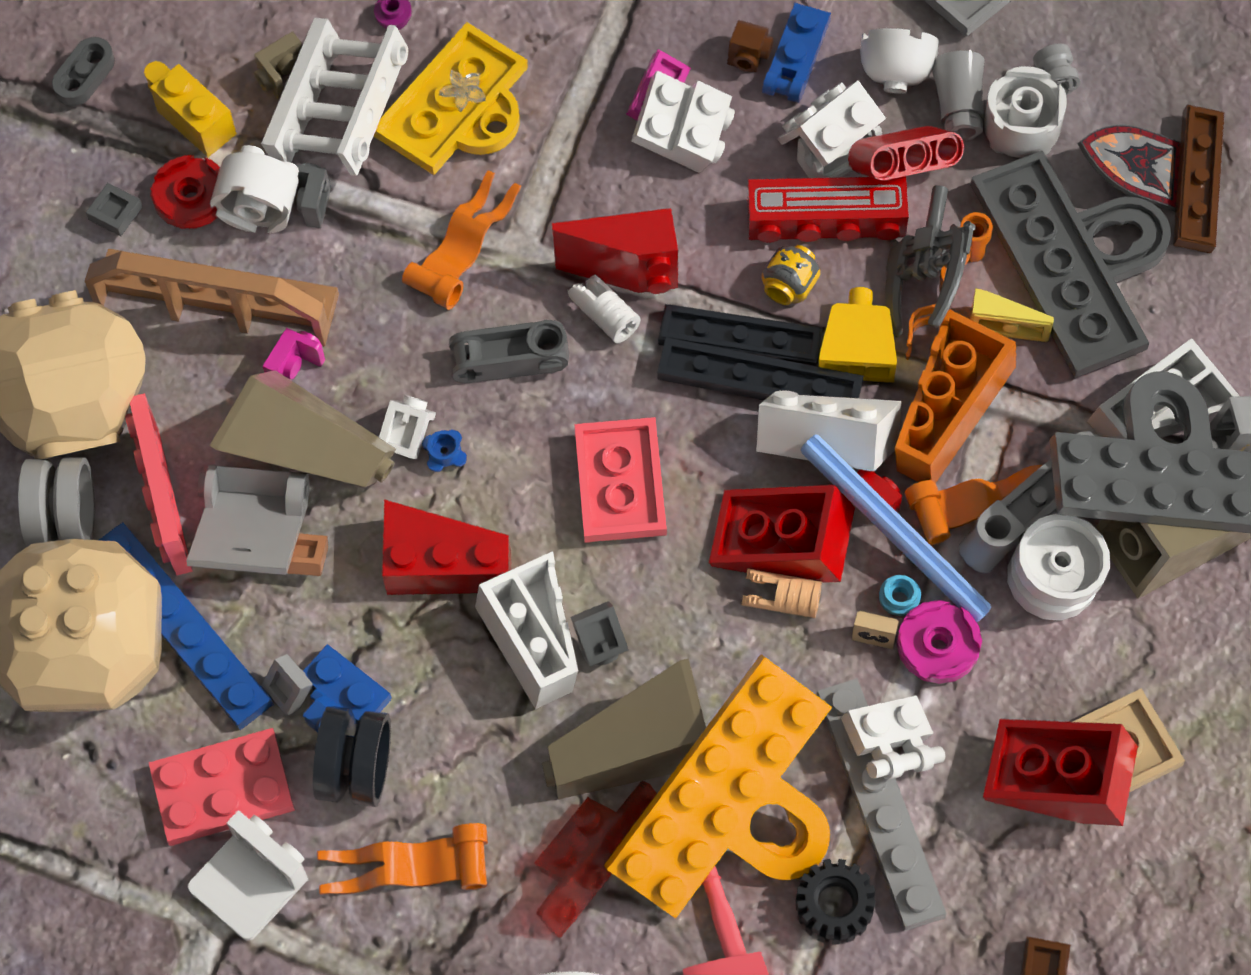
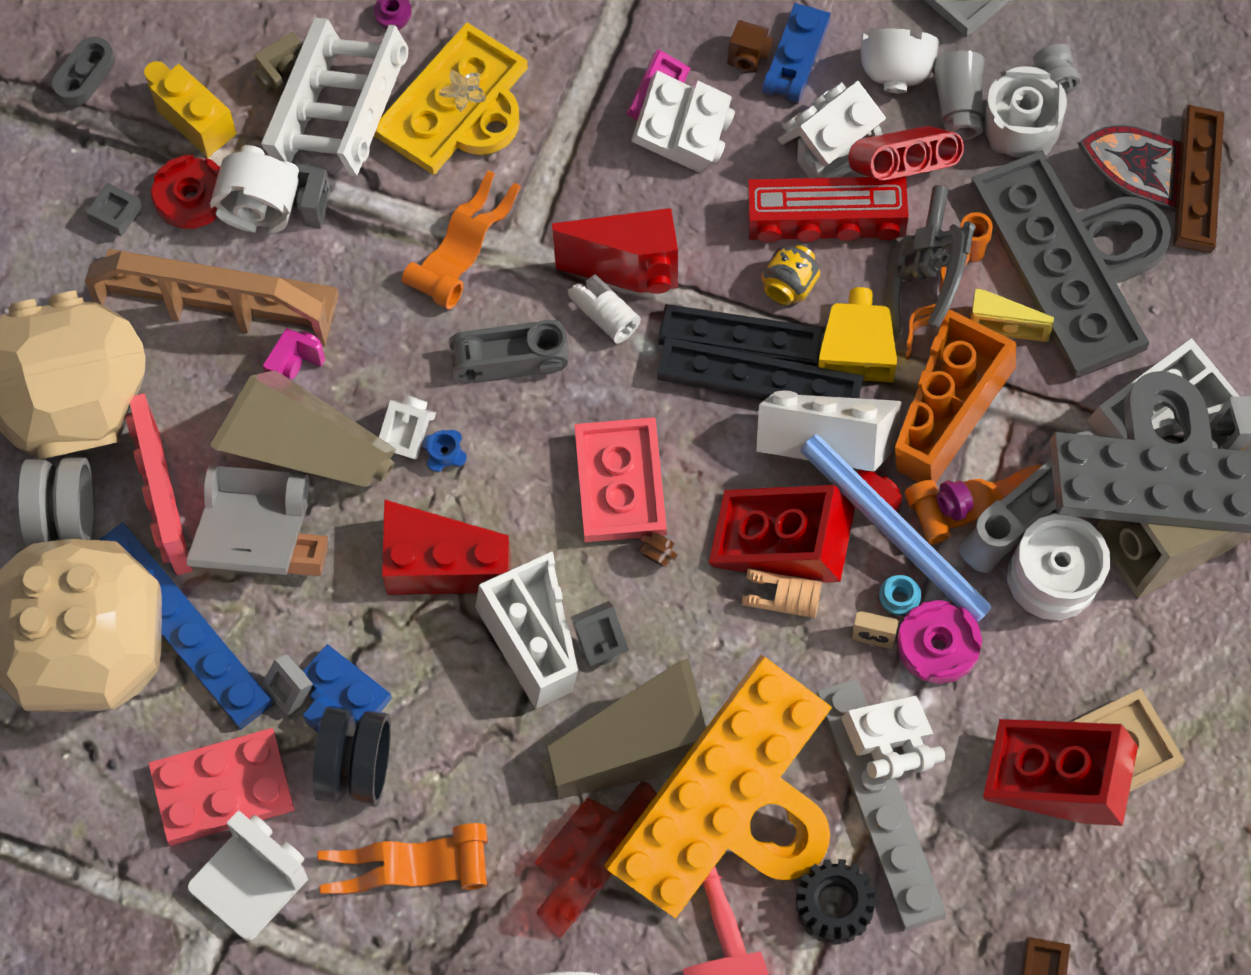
(657, 549): none -> reddish brown plate
(954, 499): none -> magenta plate

